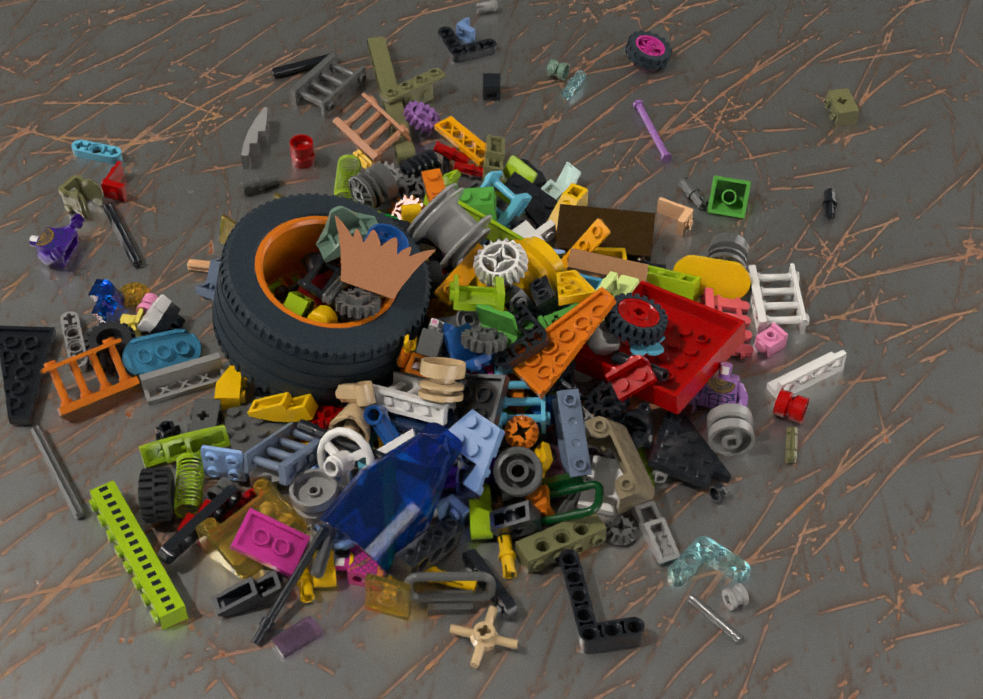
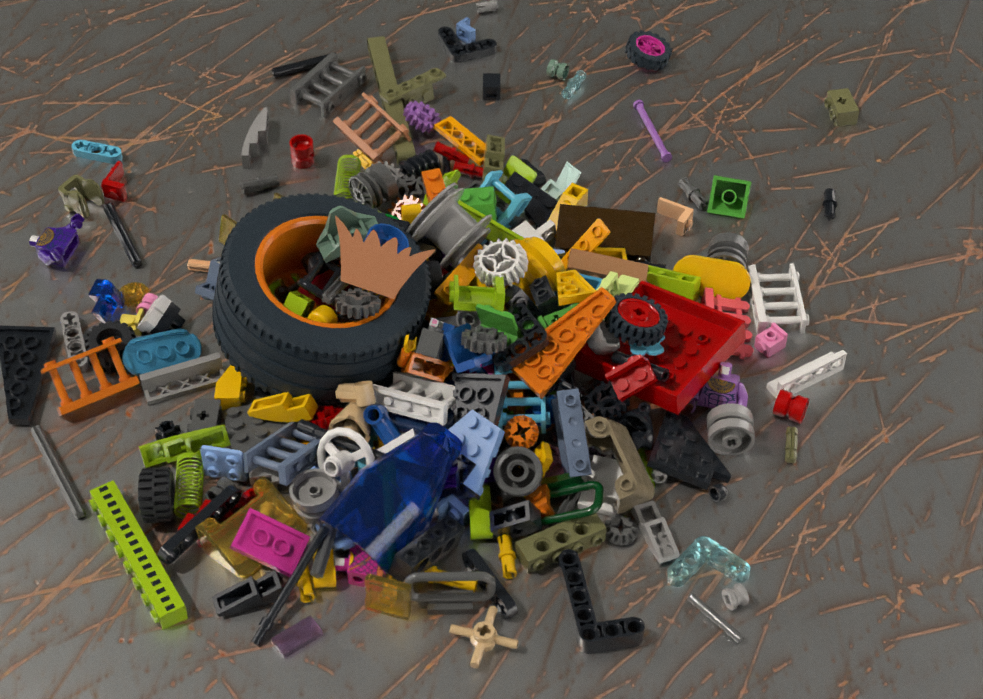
(441, 383): tan wheel -> none

